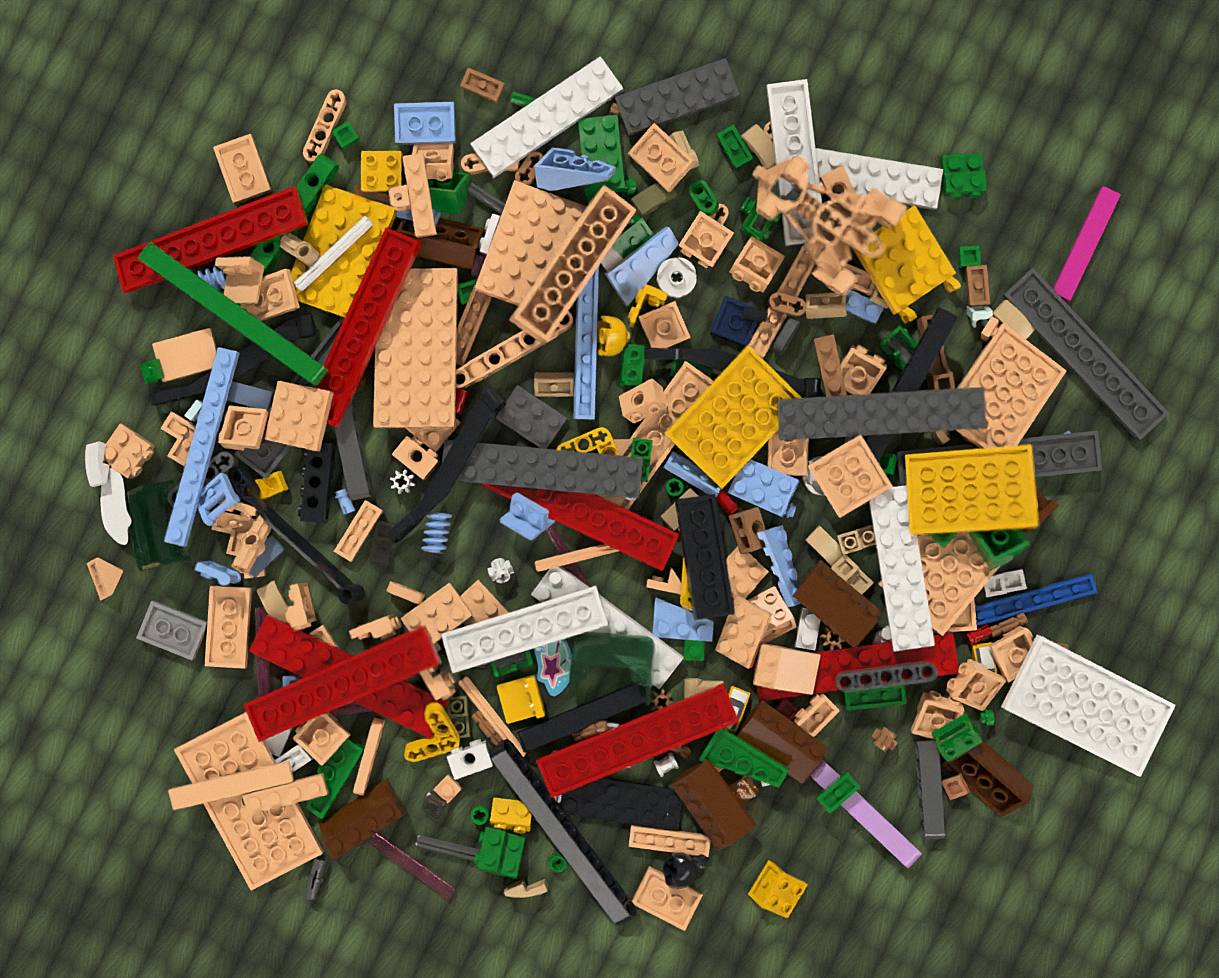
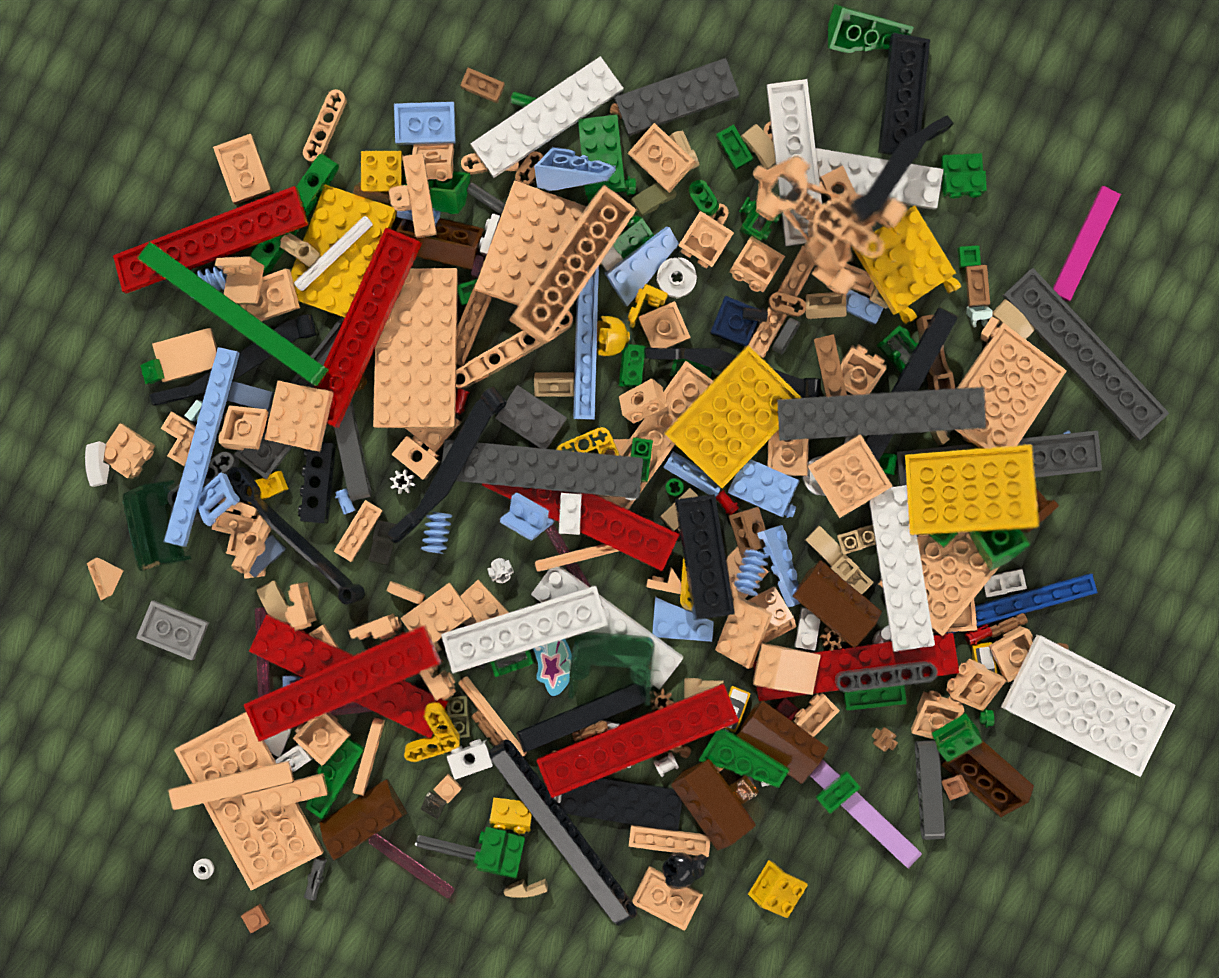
(113, 507): white sticker -> none
(205, 863): none -> white plate
(223, 574): light blue plate -> none
(228, 626): light nougat plate -> none
(255, 918): none -> nougat plate
(345, 135): green plate -> none
(477, 820): green bush -> none
(521, 699): yellow bracket -> none
(557, 867): green plate -> none
(570, 513): none -> white plate
(694, 650): green plate -> none
(750, 571): none -> light blue piece
(860, 31): none -> green wedge
(880, 190): none -> black piece
(903, 90): none -> black plate

